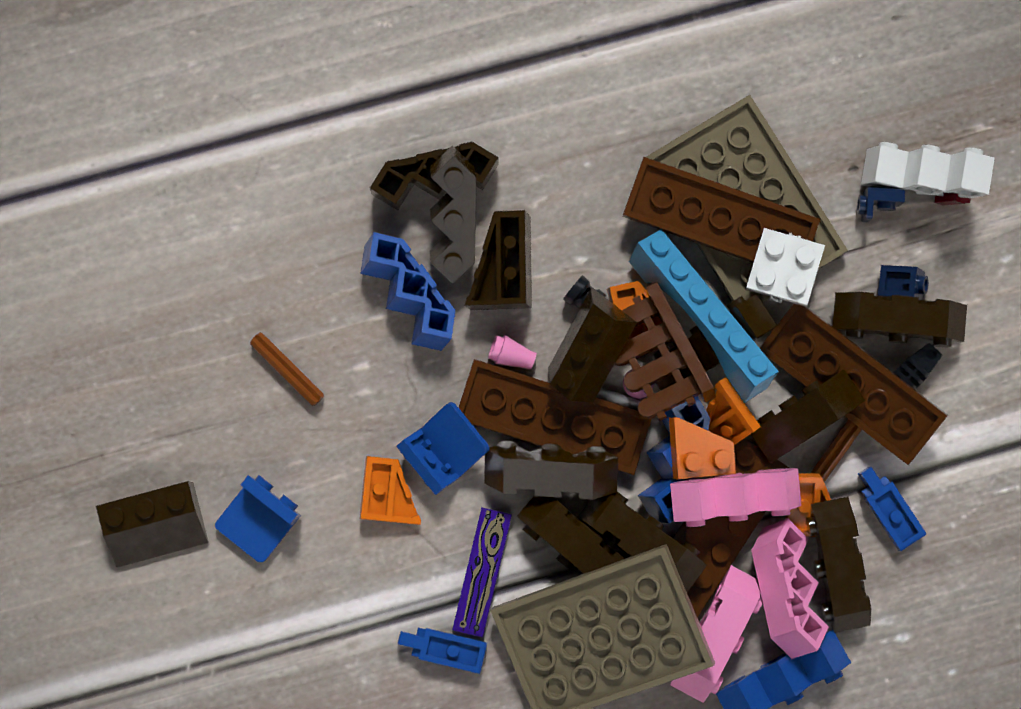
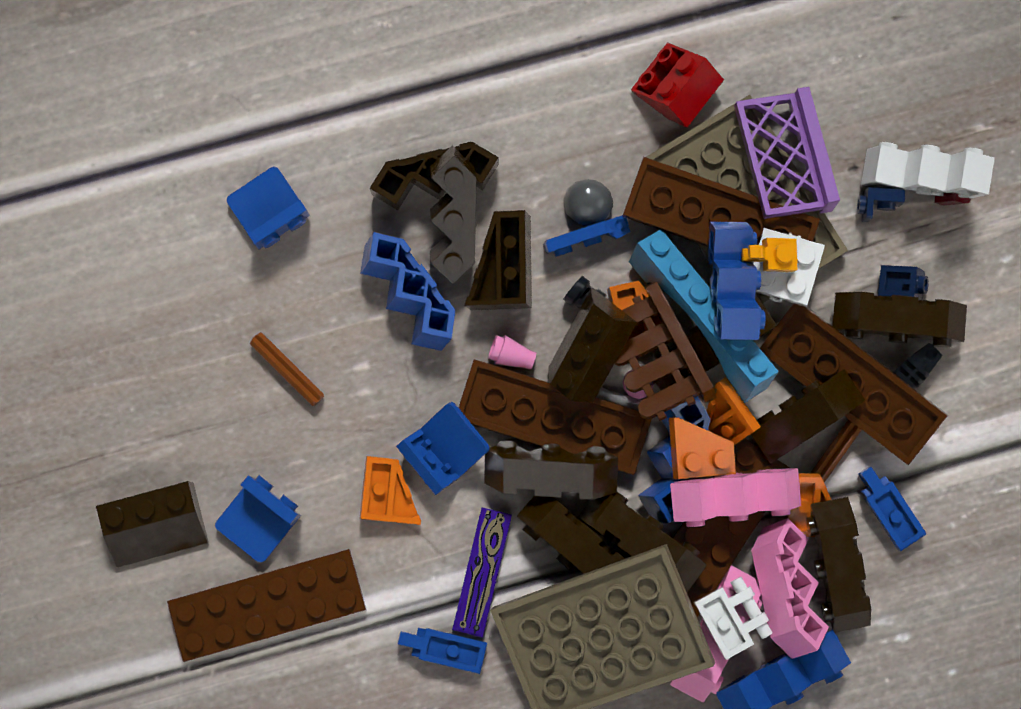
(266, 605): none -> reddish brown plate
(267, 208): none -> blue bracket
(588, 202): none -> dark grey hair
(588, 235): none -> blue hinge
(678, 84): none -> red slope
(724, 622): none -> white plate
(734, 282): none -> blue brick
(775, 253): none -> light orange plate
(813, 153): none -> medium lavender fence

